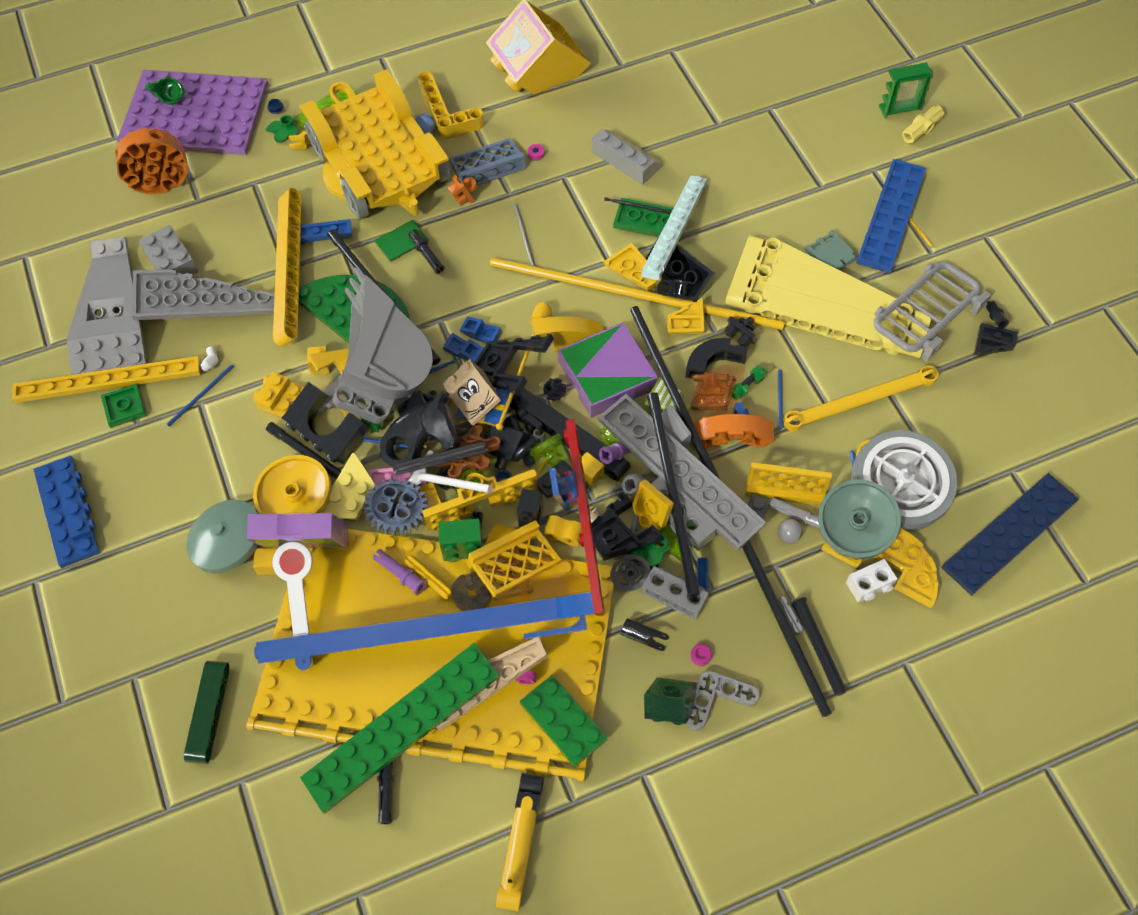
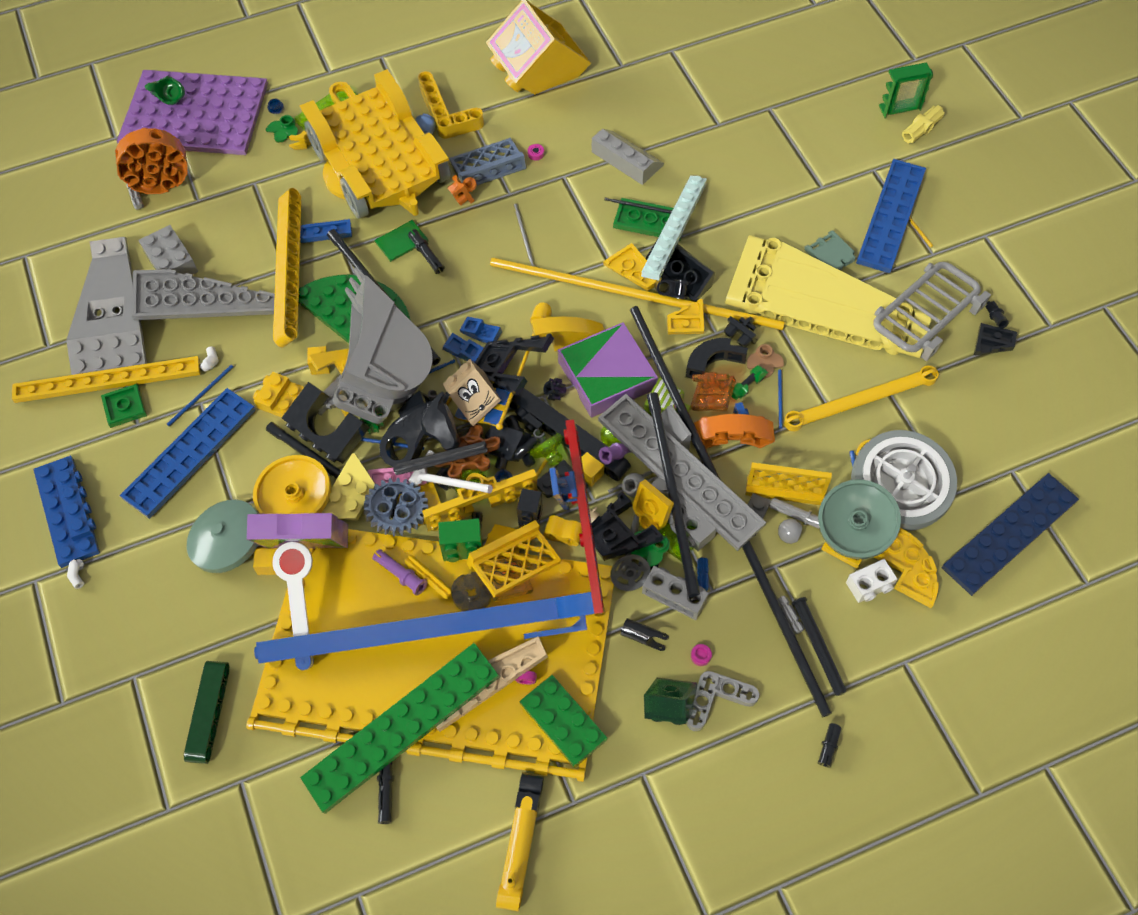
(72, 574): none -> white arm
(136, 199): none -> light grey axle
(187, 453): none -> blue plate
(765, 361): none -> medium nougat plate
(829, 745): none -> black axle

